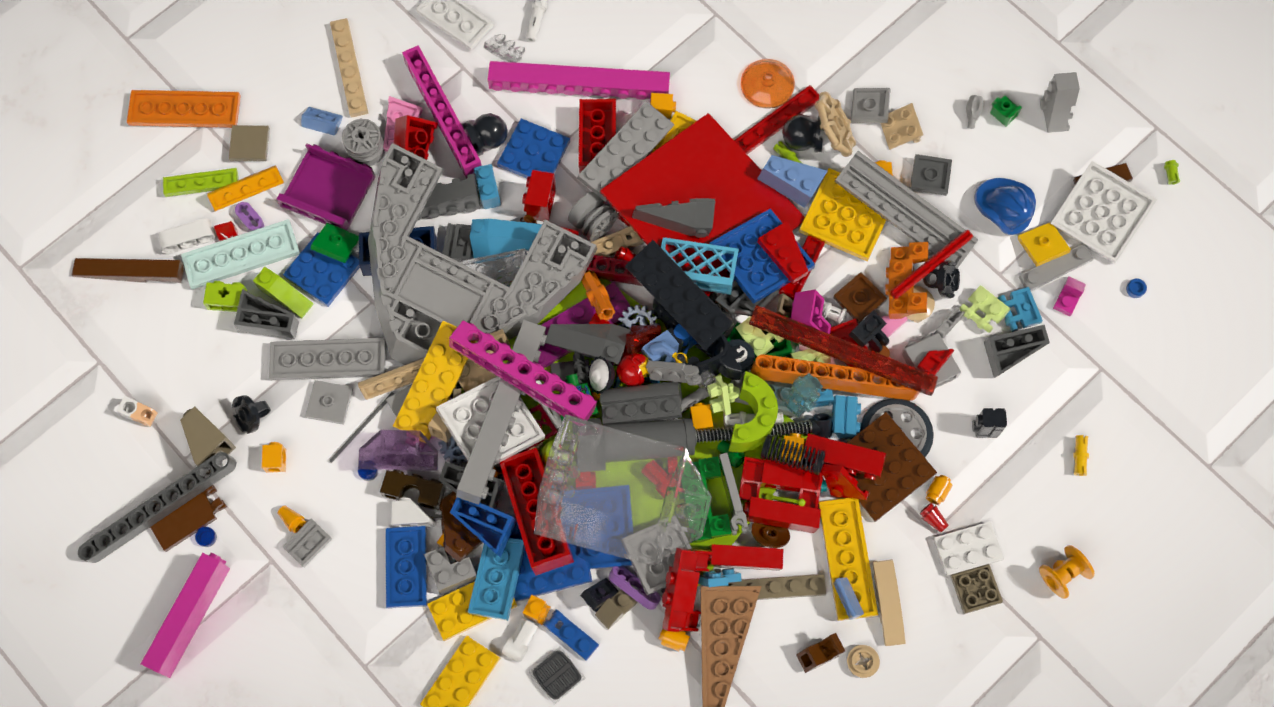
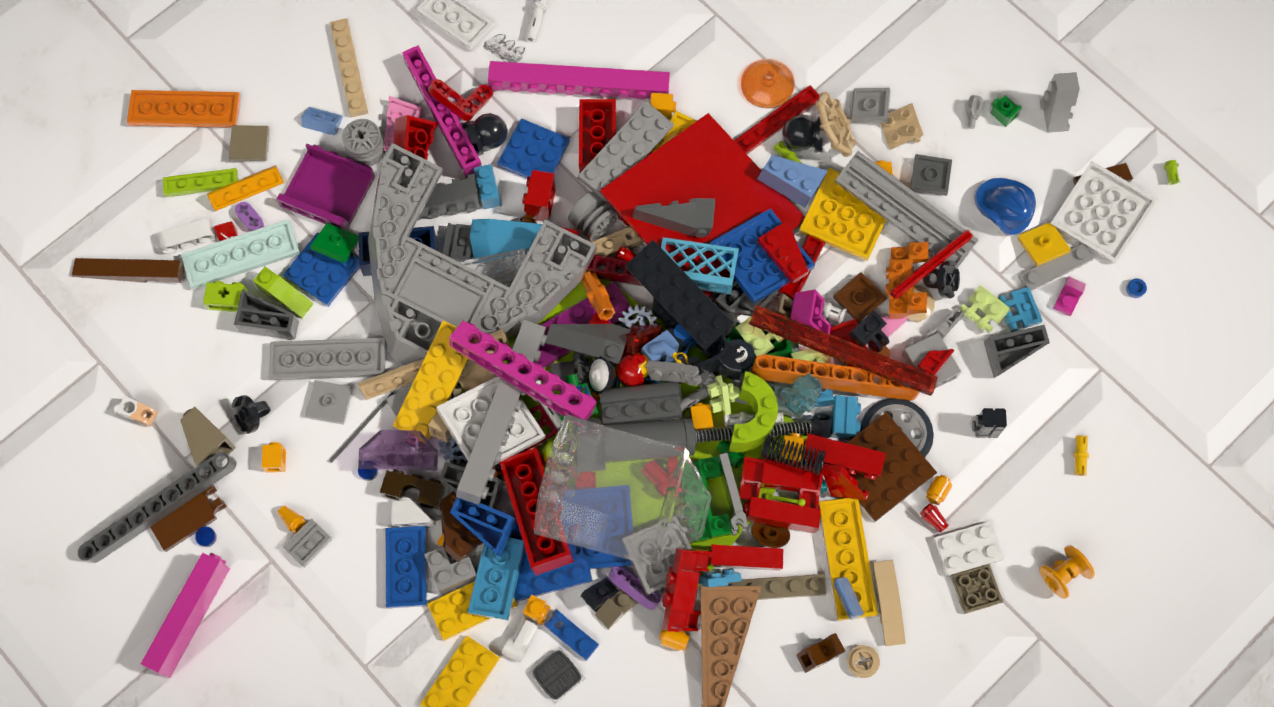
(461, 104): none -> red beam

